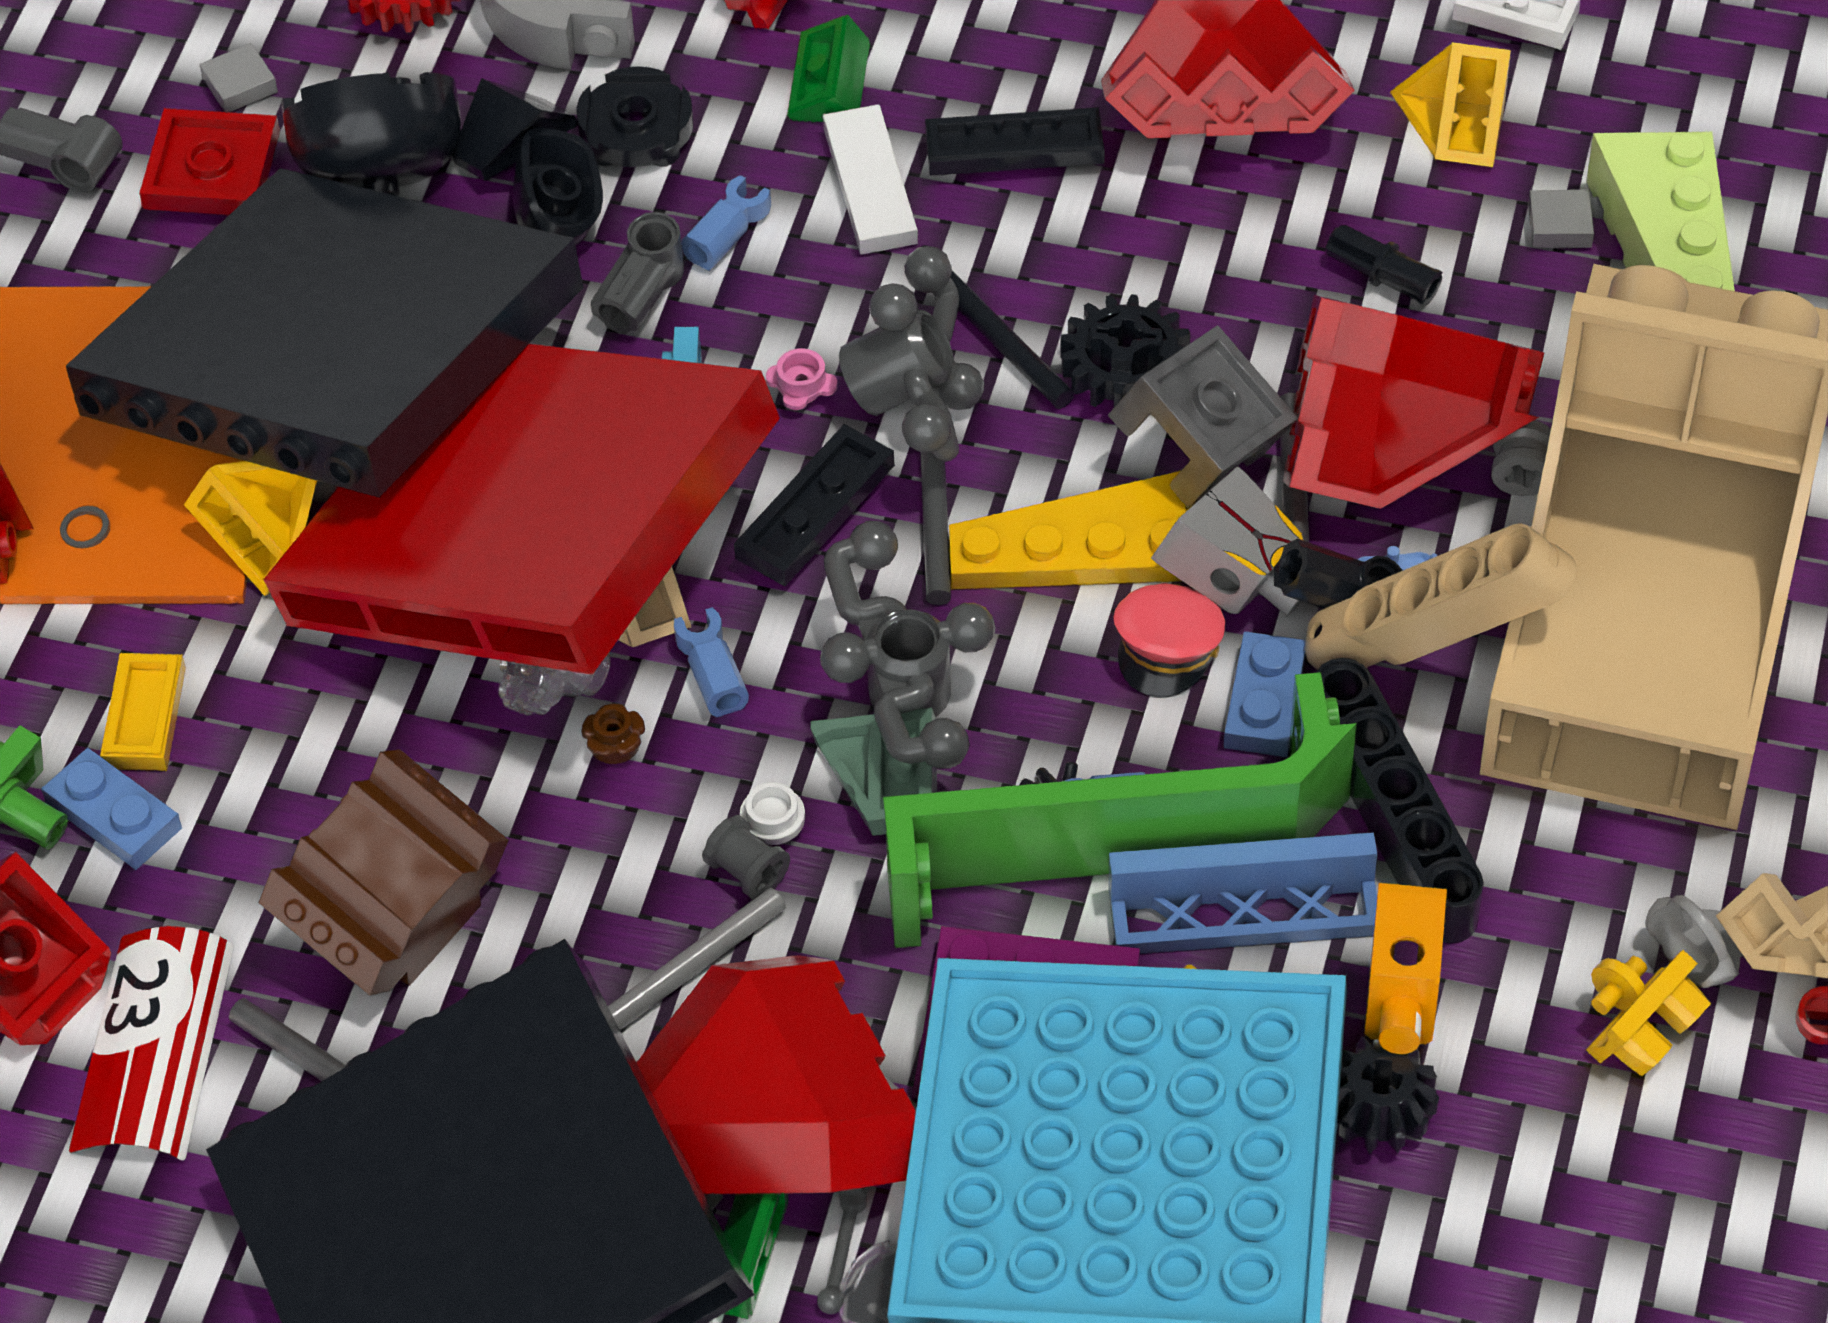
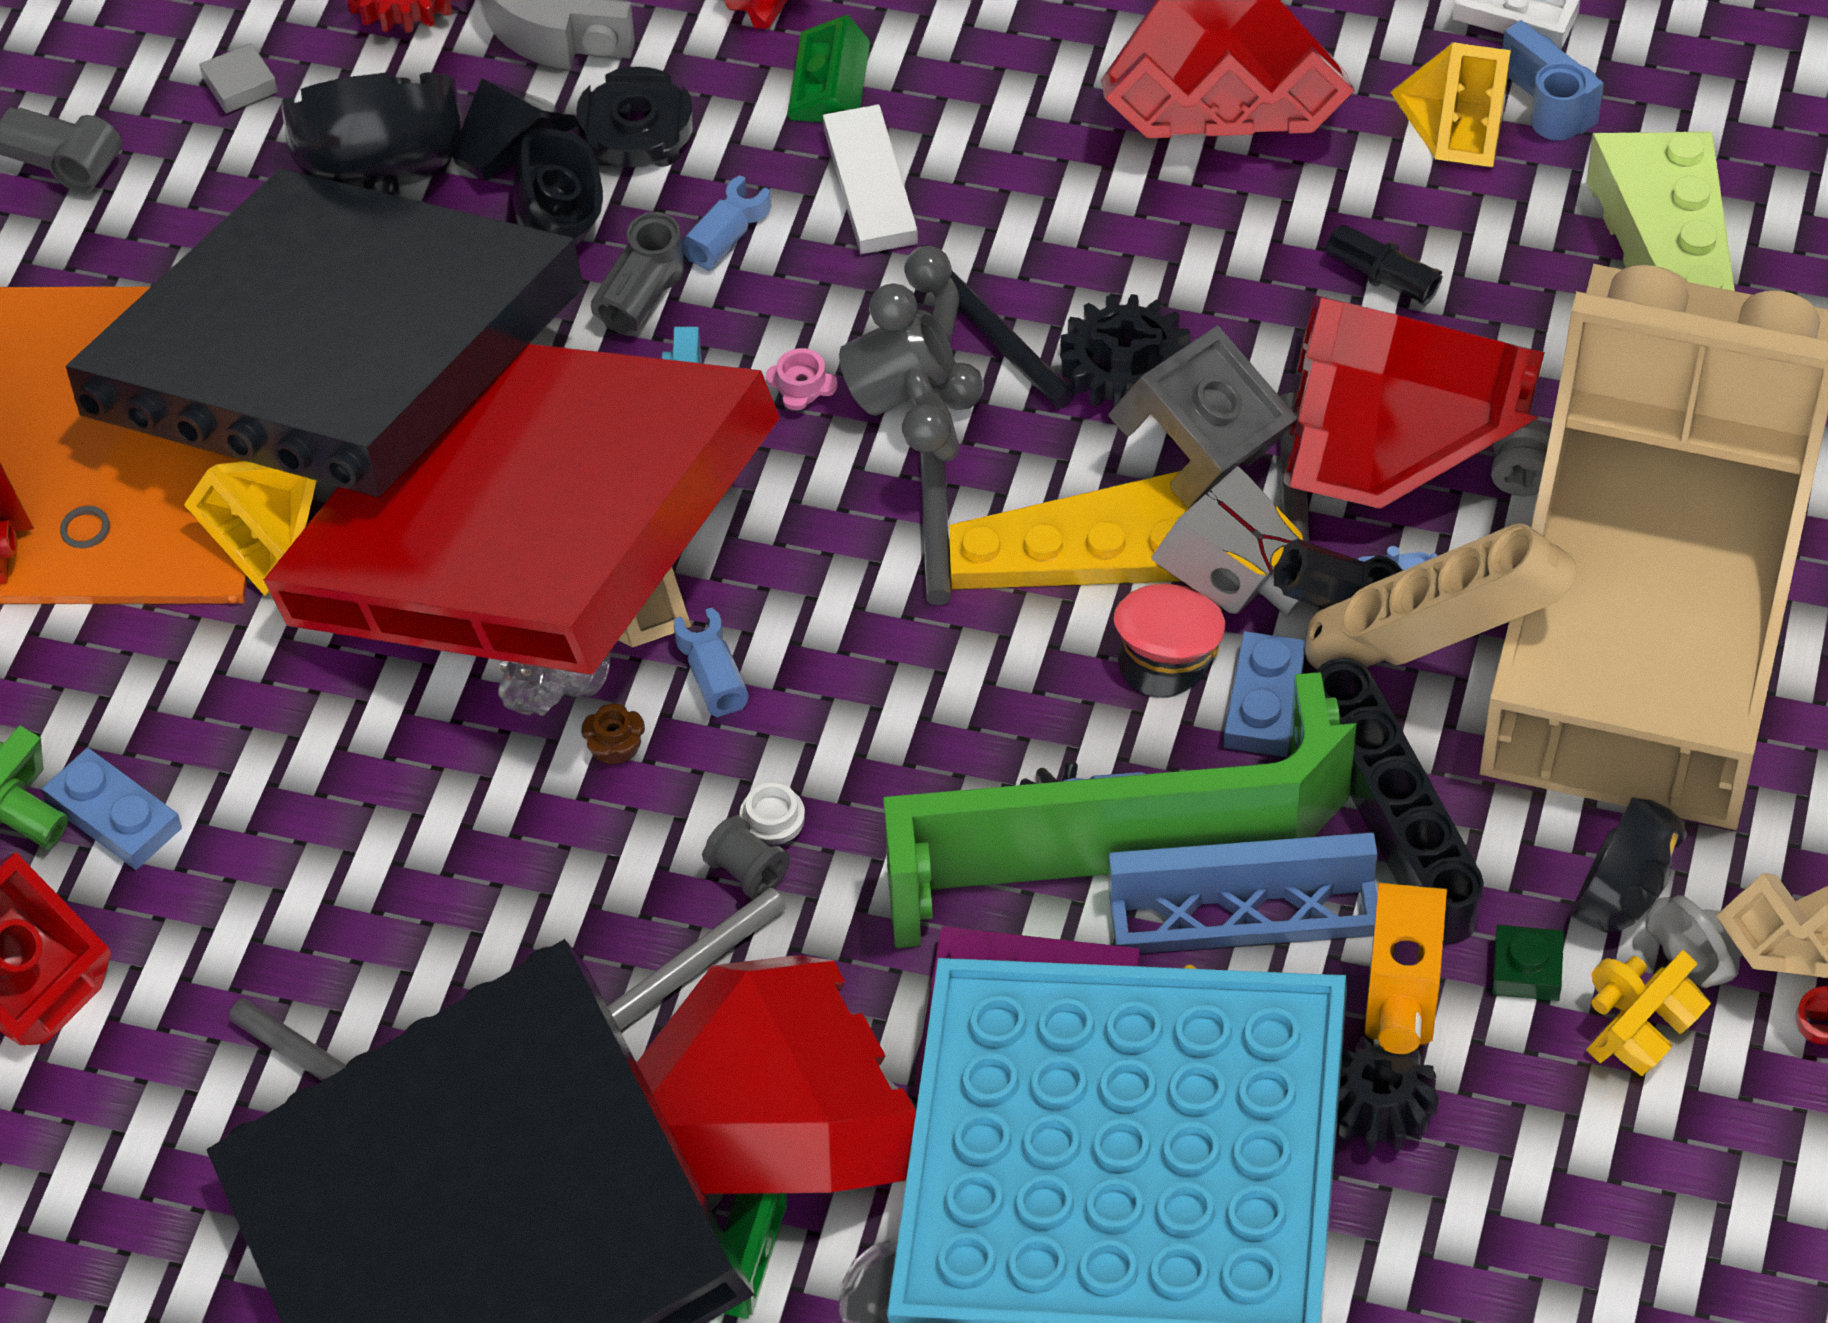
(143, 711): yellow tile -> none
(153, 1040): sticker -> none
(208, 160): red plate -> none
(387, 875): reddish brown slope -> none
(814, 505): black plate -> none
(852, 1203): dark grey hinge -> none
(866, 767): sand green wing -> none
(900, 649): dark grey wheel -> none
(1014, 141): black plate -> none
(1528, 962): none -> dark green plate
(1560, 219): light grey tile -> none
(1562, 90): none -> medium blue plate
(1630, 867): none -> black piece

